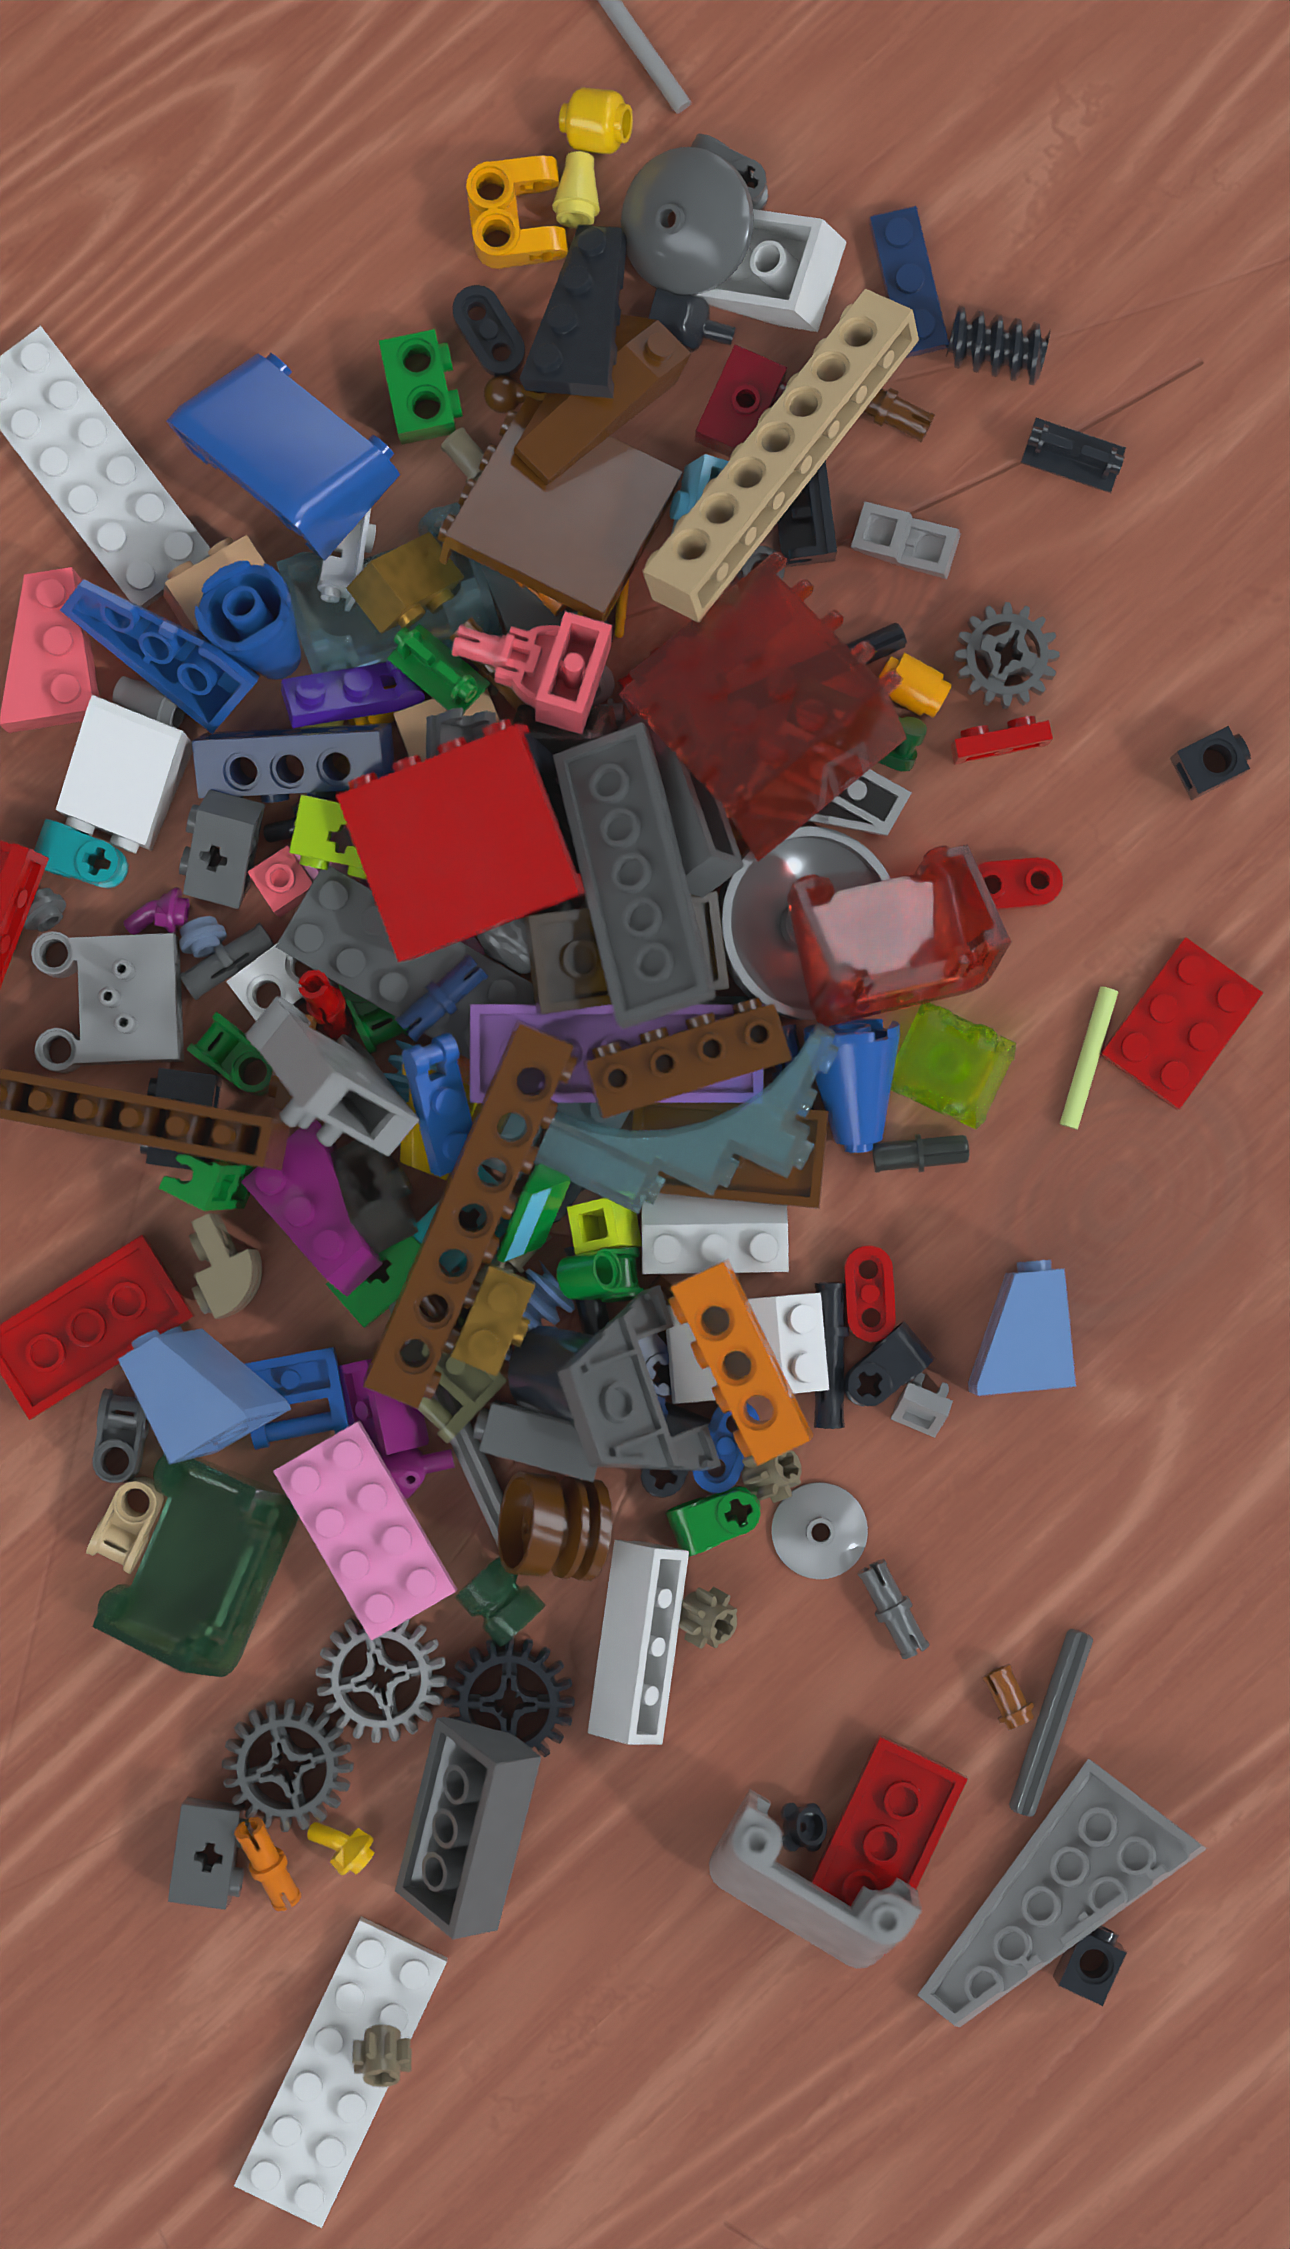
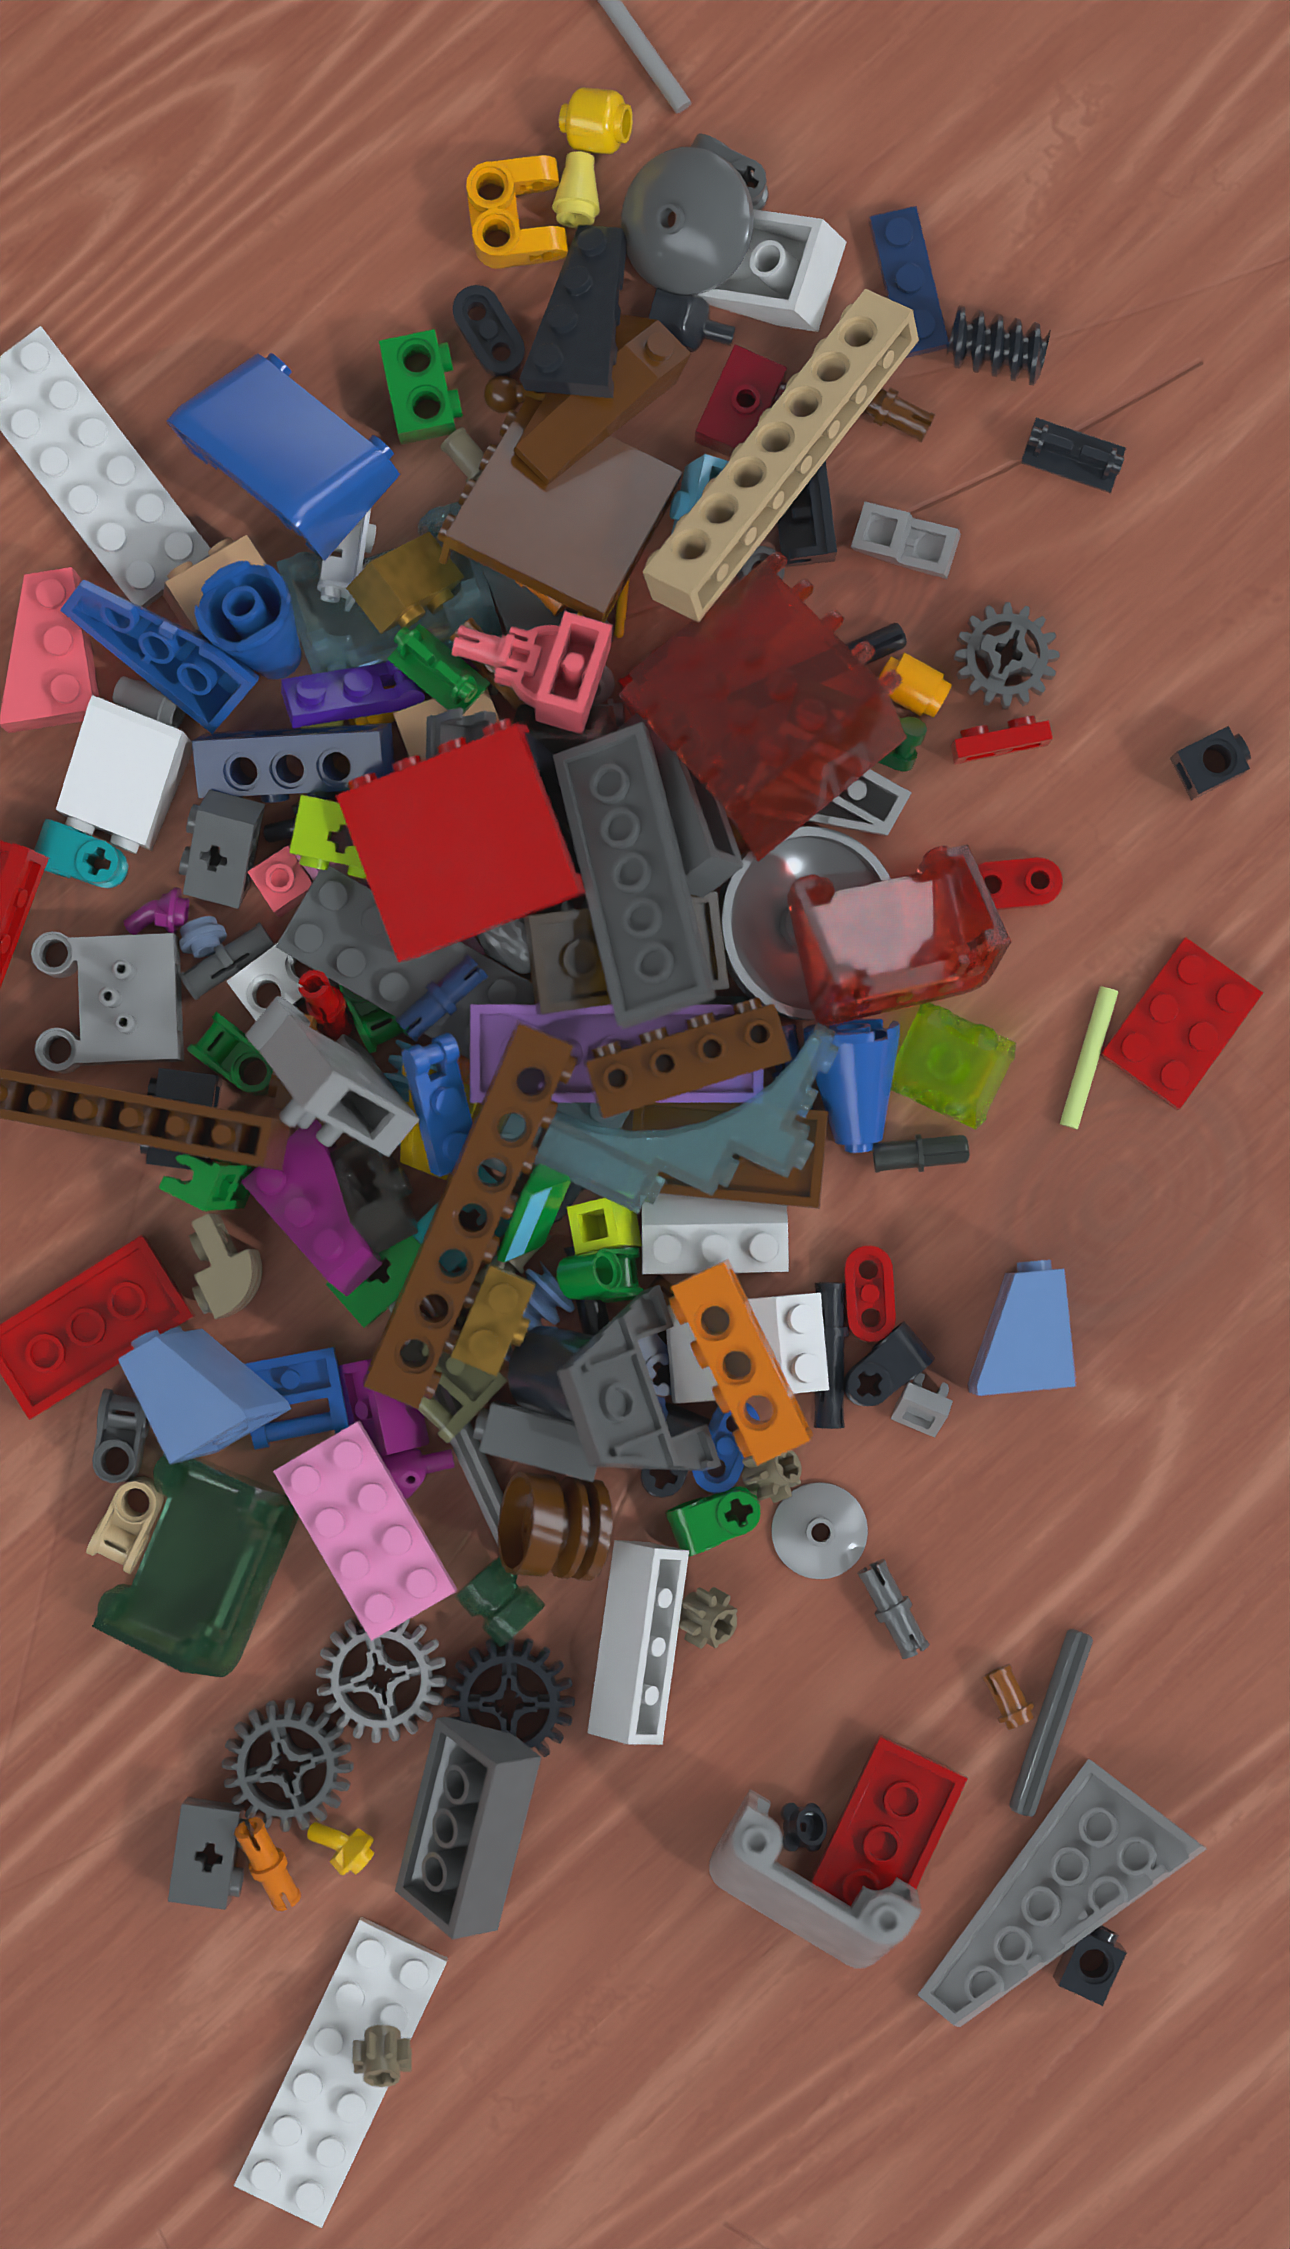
(45, 910): dark grey plate -> none

